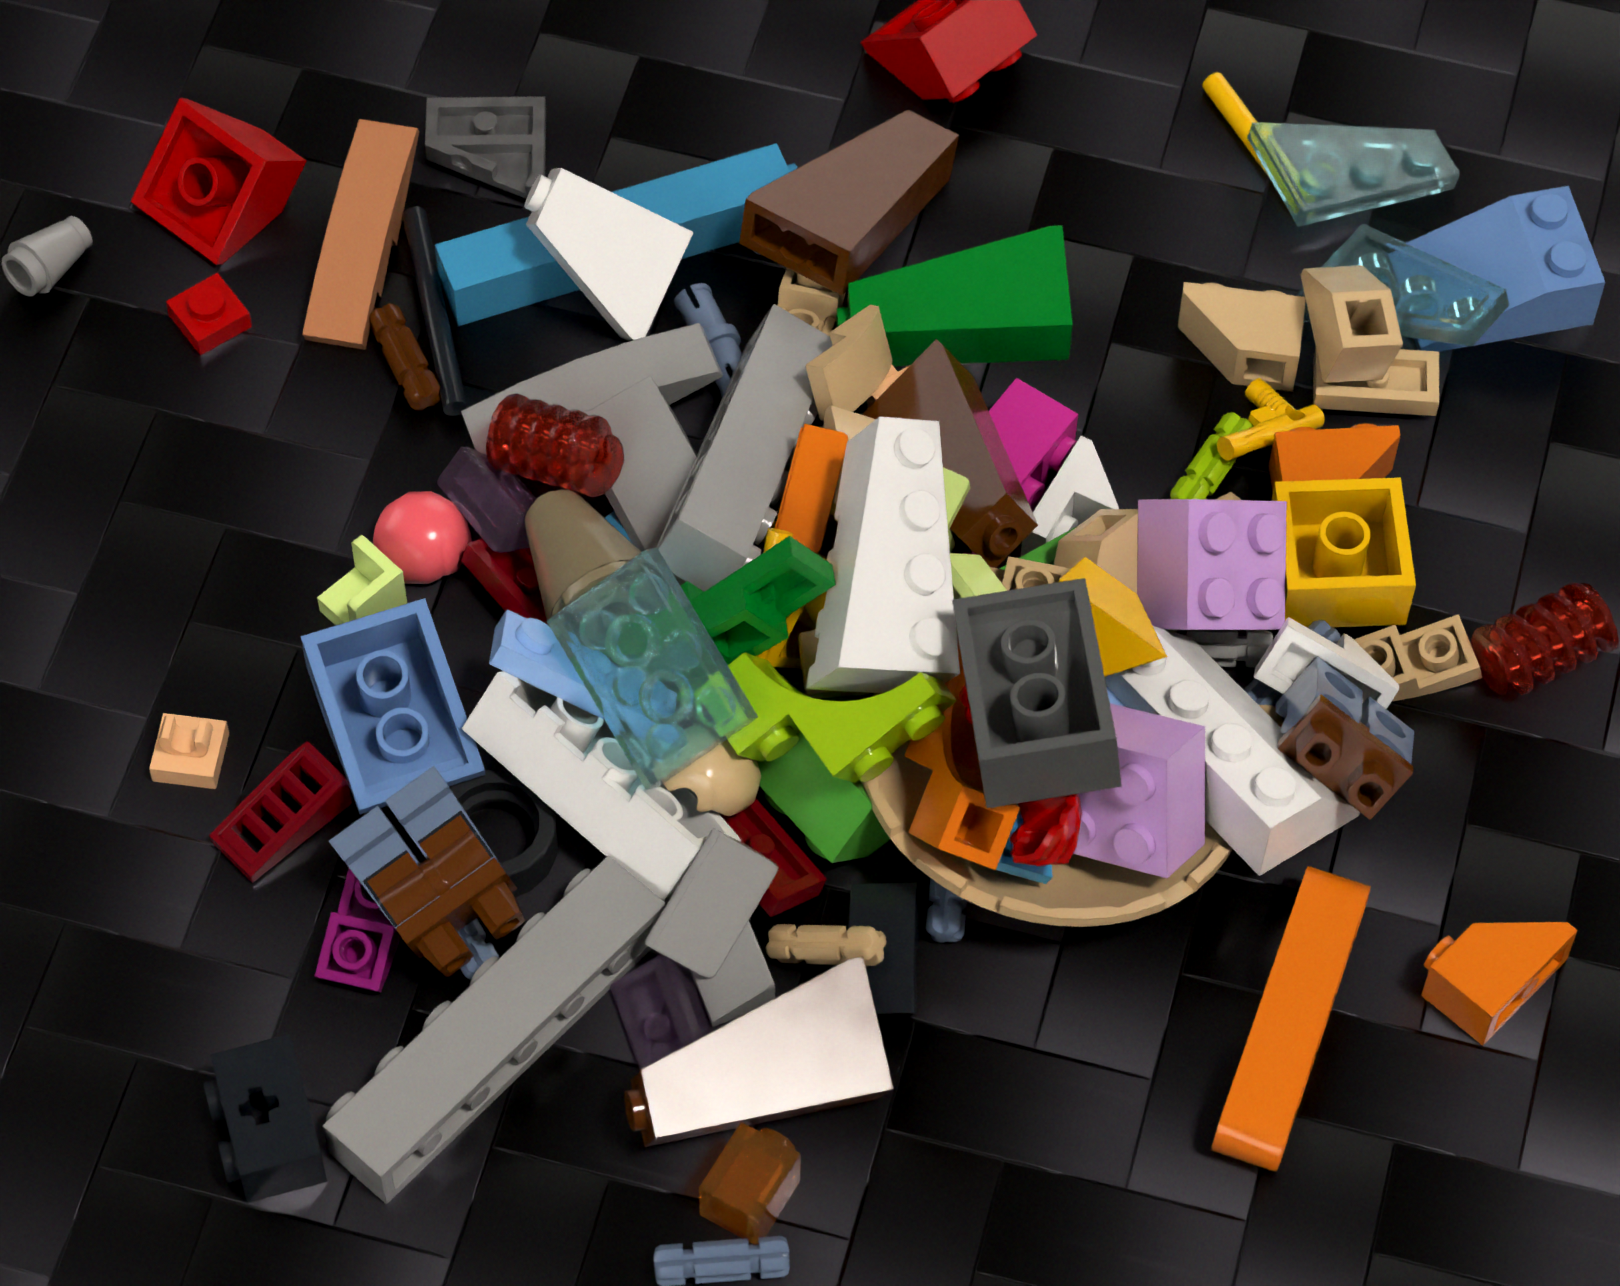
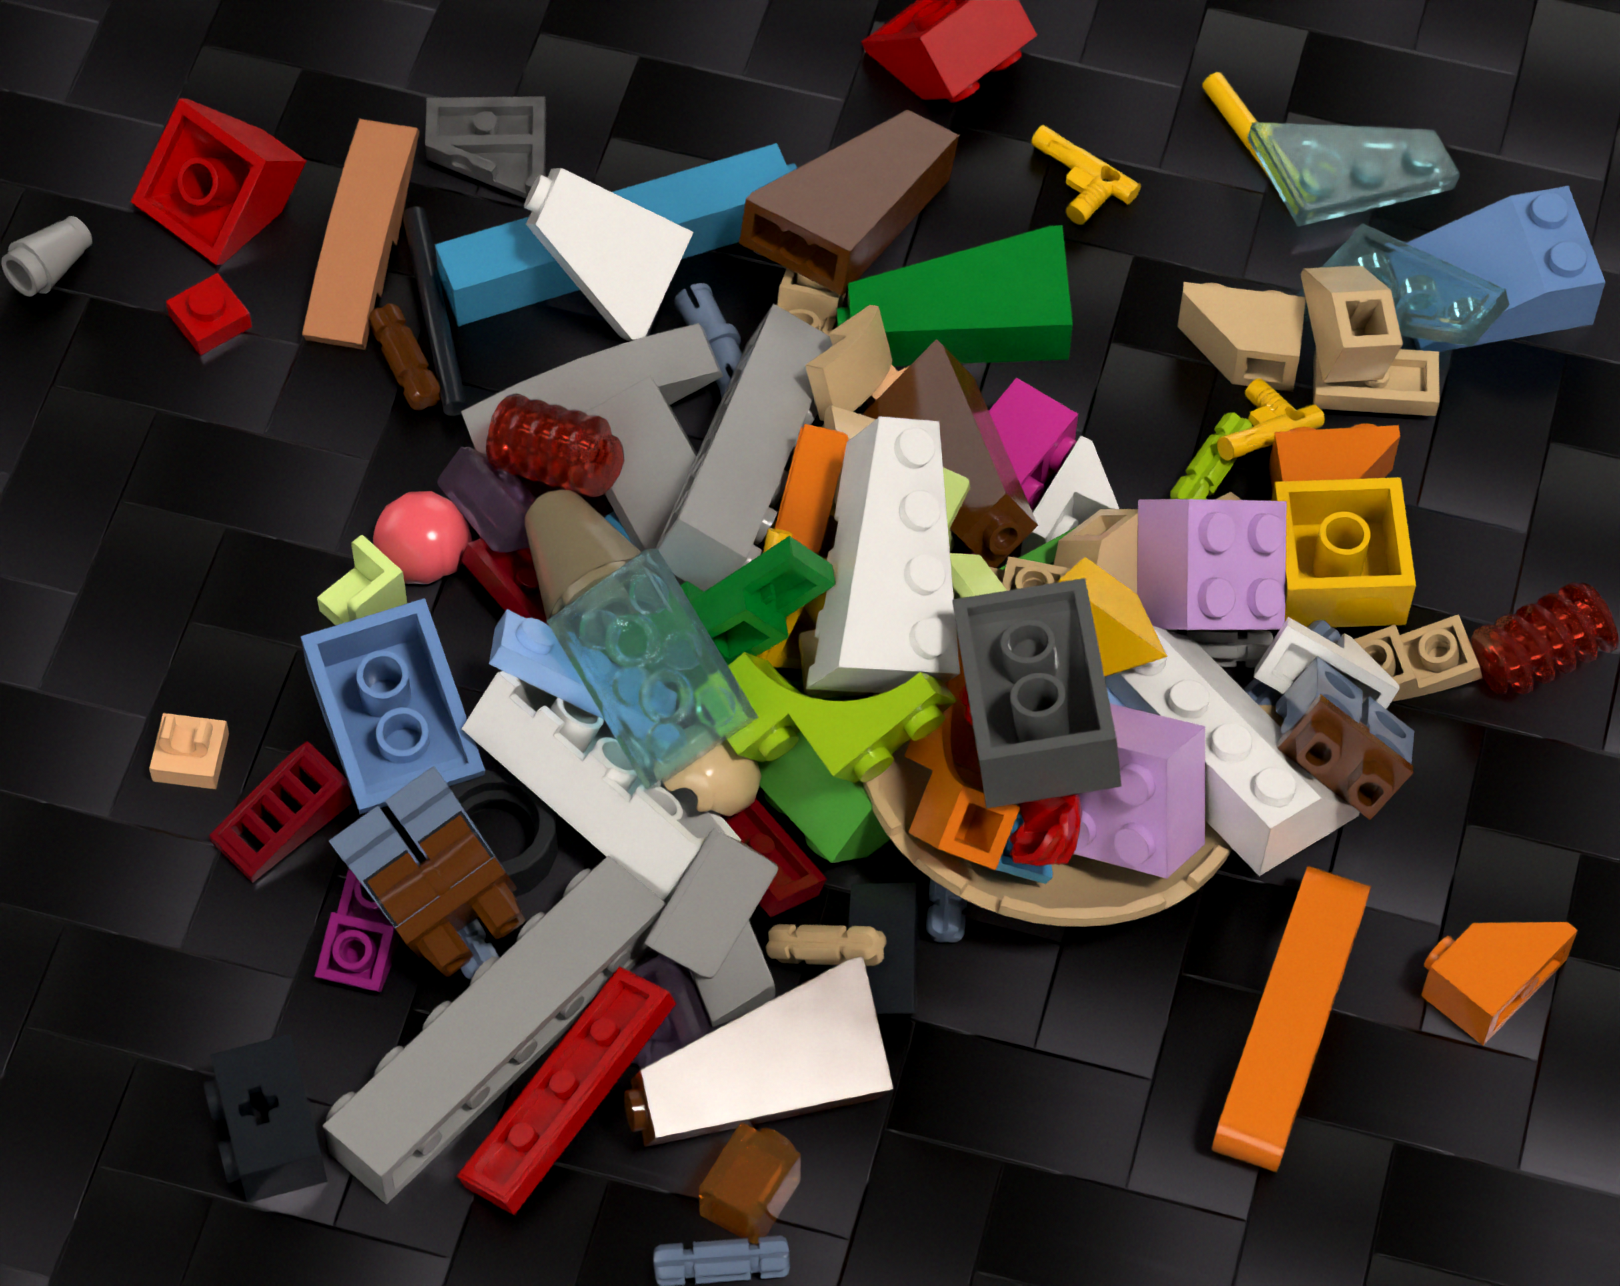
(566, 1090): none -> red tile
(1085, 175): none -> yellow hose

